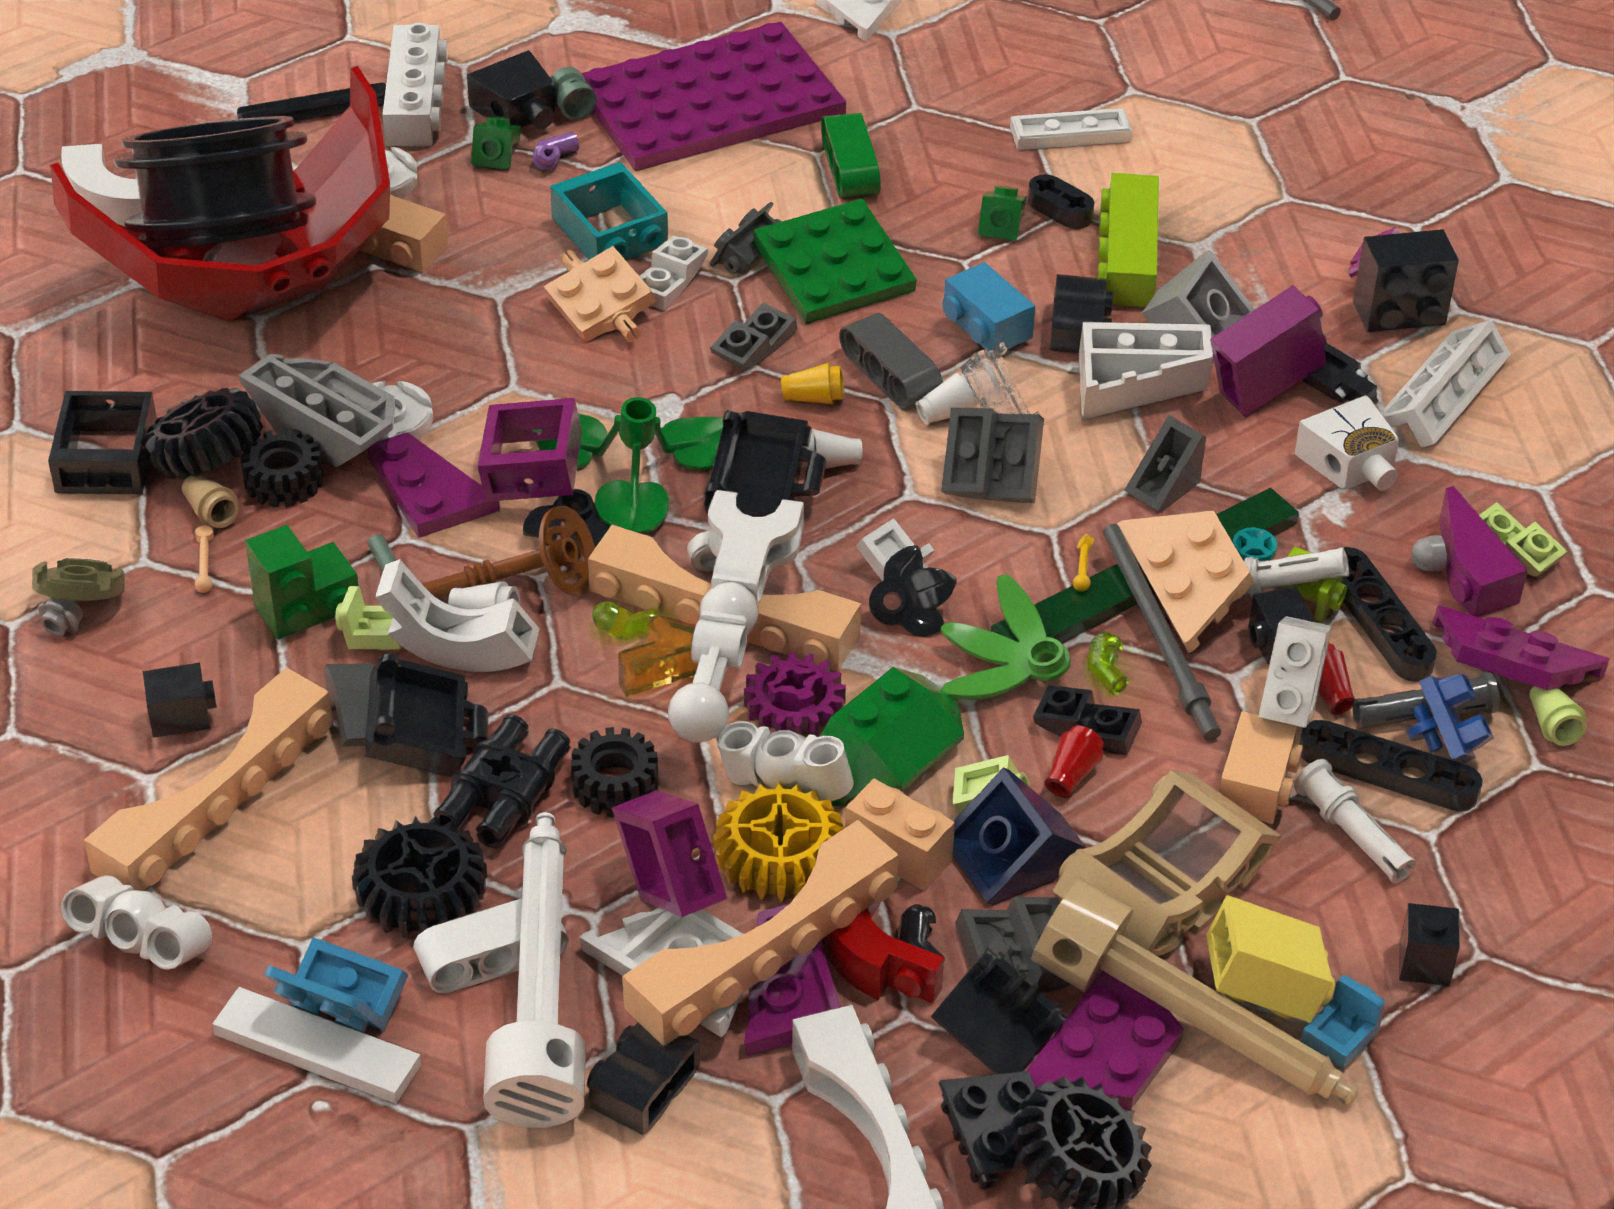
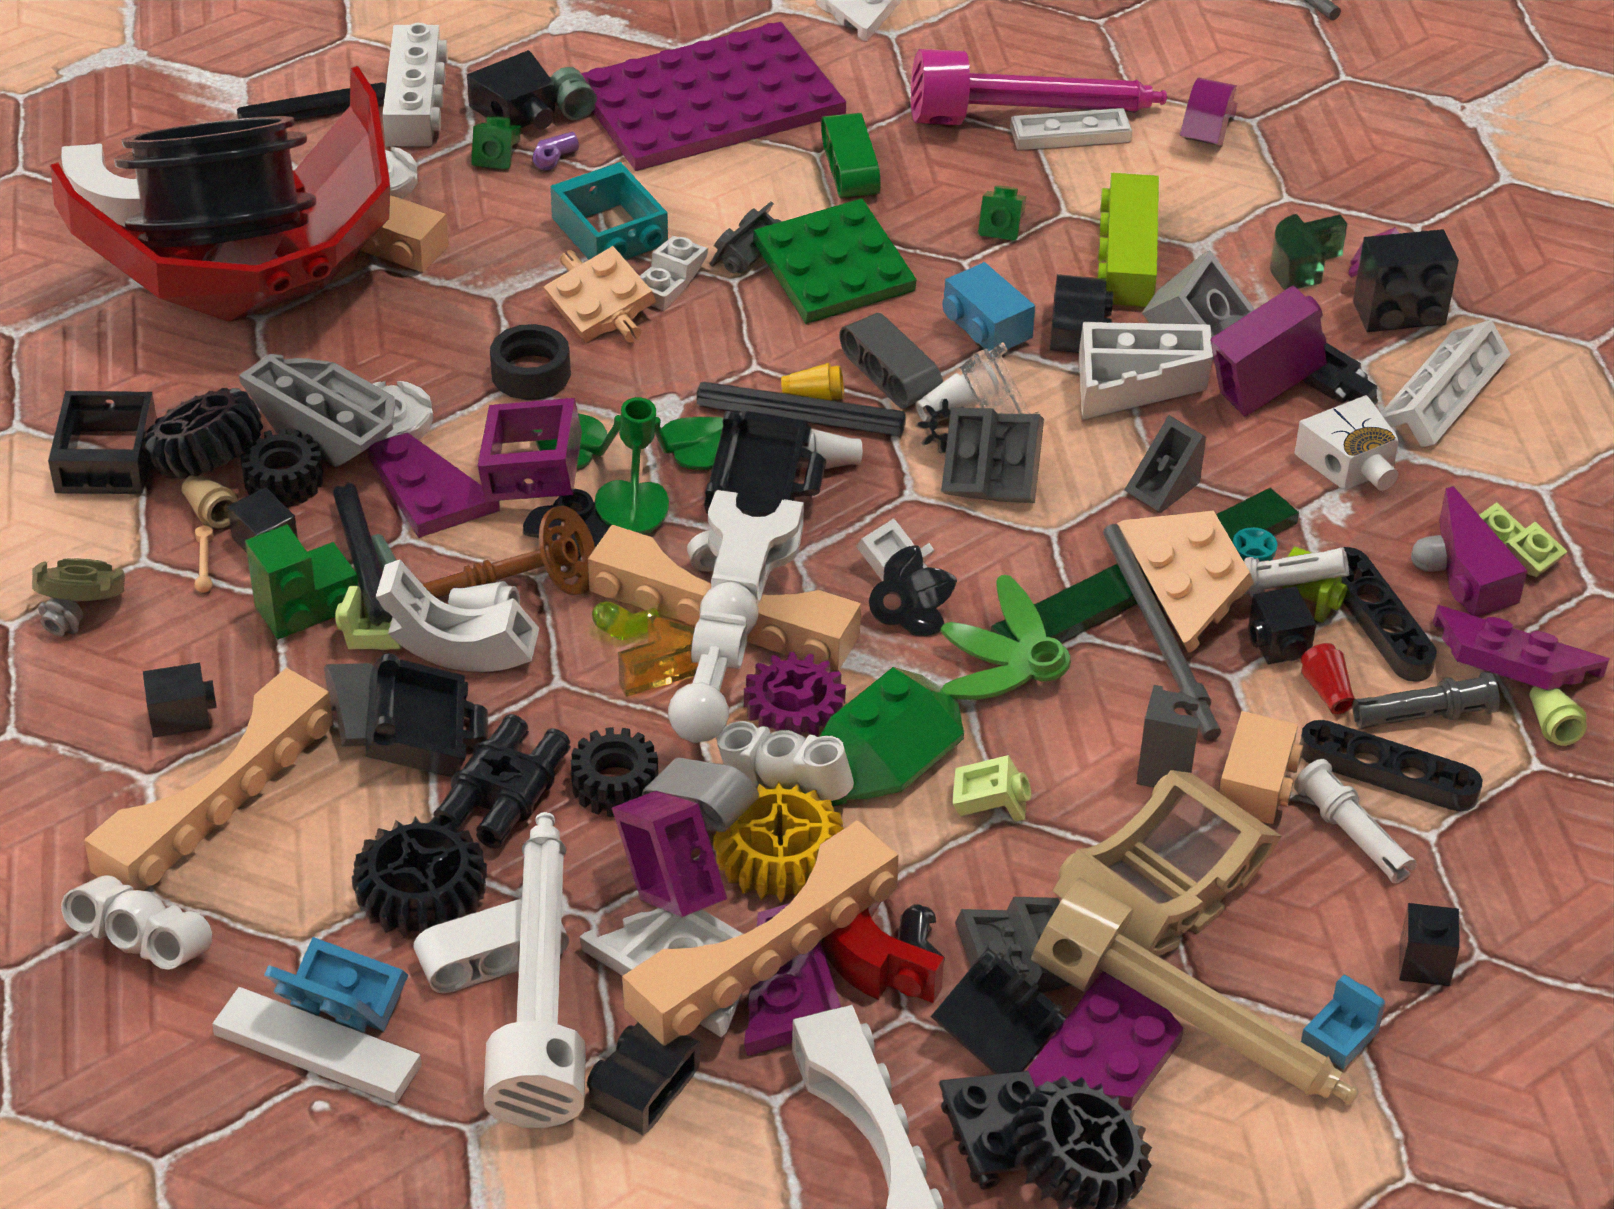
(258, 515): none -> black brick
(361, 550): none -> black axle
(534, 381): none -> black tyre
(717, 788): none -> light grey beam
(756, 338): dark grey slope -> none
(802, 407): none -> black axle
(908, 827): light nougat brick -> none
(931, 424): none -> black gear
(945, 88): none -> dark pink piece
(1011, 839): dark blue slope -> none
(1061, 201): black beam -> none
(1069, 707): black slope -> none
(1074, 759): red cone -> none
(1081, 581): yellow hinge -> none
(1101, 660): clear neon green arm -> none
(1167, 736): none -> dark grey hinge
(1209, 111): none -> magenta brick
(1269, 960): light yellow brick -> none
(1301, 651): white window -> none
(1303, 247): none -> clear green brick
(1459, 737): blue hips -> none

